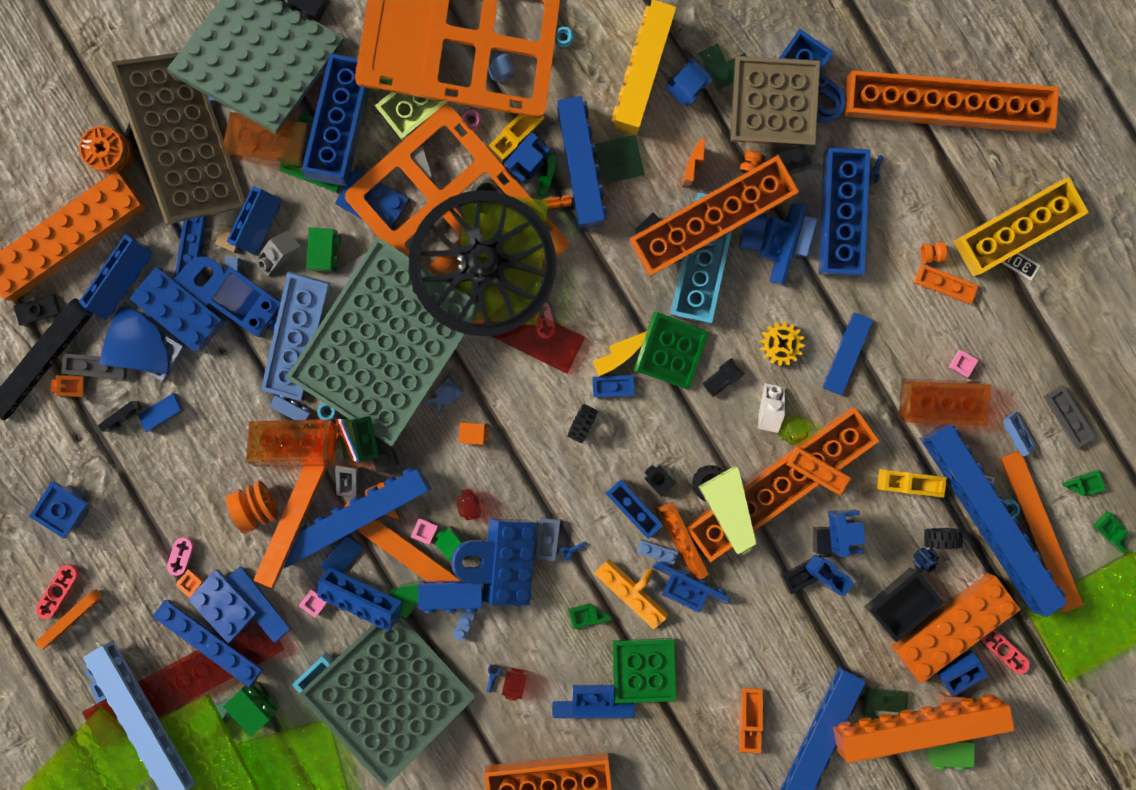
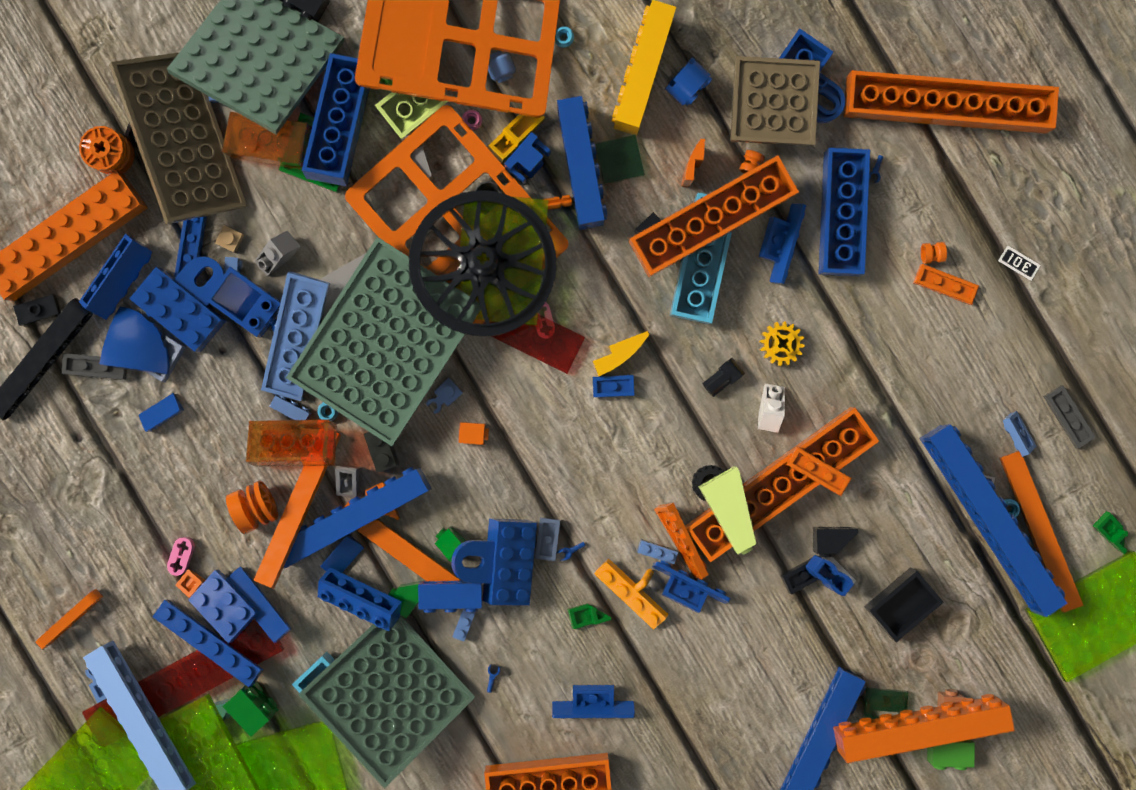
(55, 606): coral beam -> none
(60, 509): blue panel -> none
(67, 386): orange bracket -> none
(114, 422): black plate -> none
(254, 220): blue brick -> none
(312, 603): bright pink plate -> none
(323, 249): green brick -> none
(357, 438): dark green panel -> none
(382, 199): blue plate -> none
(424, 531): bright pink plate -> none
(470, 504): clear red head -> none
(514, 683): clear red brick -> none
(546, 181): green slope -> none
(582, 423): black tyre -> none
(633, 508): blue brick -> none
(644, 670): green plate -> none
(667, 483): black brick -> none
(671, 350): green plate -> none
(715, 63): clear green plate -> none
(750, 721): orange slope -> none
(753, 233): blue axle -> none
(794, 429): clear neon green head -> none
(795, 159): black torso -> none
(805, 236): medium blue piece -> none
(845, 532): blue panel -> none
(847, 353): blue tile -> none
(911, 483): yellow slope -> none
(926, 560): dark blue gear -> none
(943, 538): black tyre -> none
(944, 401): clear orange brick -> none
(955, 627): orange brick -> none
(962, 673): blue brick -> none
(963, 363): bright pink plate -> none
(995, 650): coral beam -> none
(1020, 226): yellow brick -> none
(1086, 483): green slope -> none

